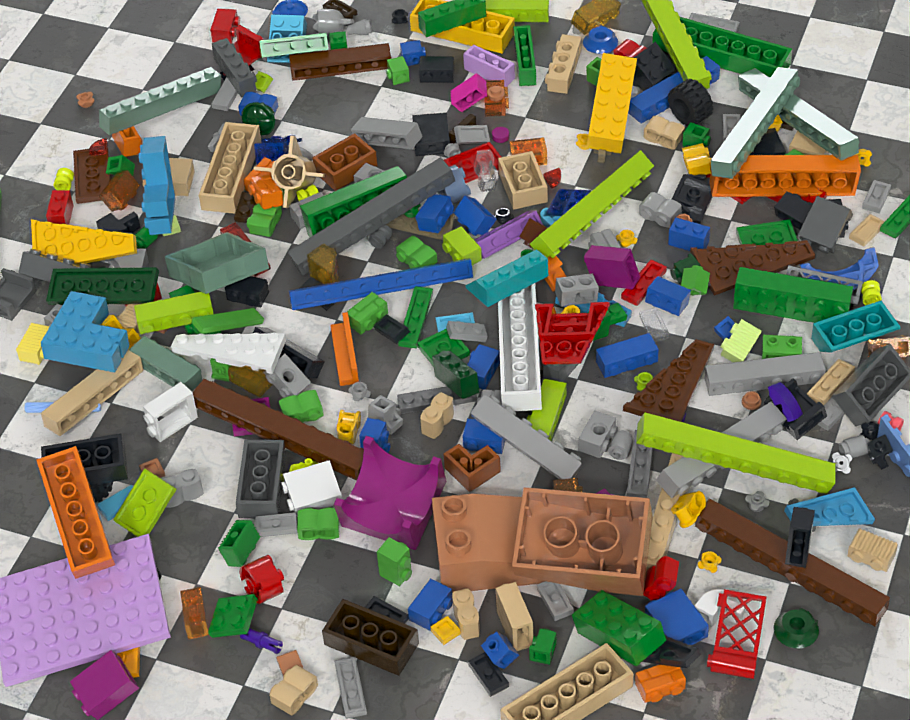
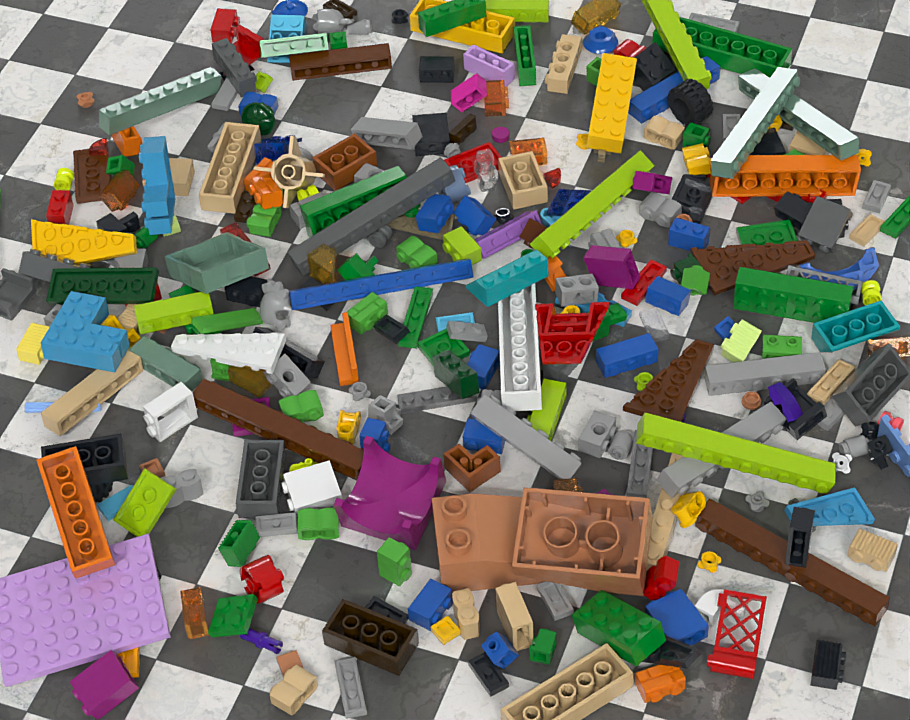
(275, 301): none -> light grey piece
(356, 268): none -> green brick
(397, 70): bright green brick -> none
(412, 51): blue brick -> none
(437, 415): tan brick -> none
(472, 134): light grey tile -> none
(495, 93): nougat plate -> none
(652, 182): none -> magenta brick
(796, 628): dark green piece -> none
(826, 664): none -> black brick

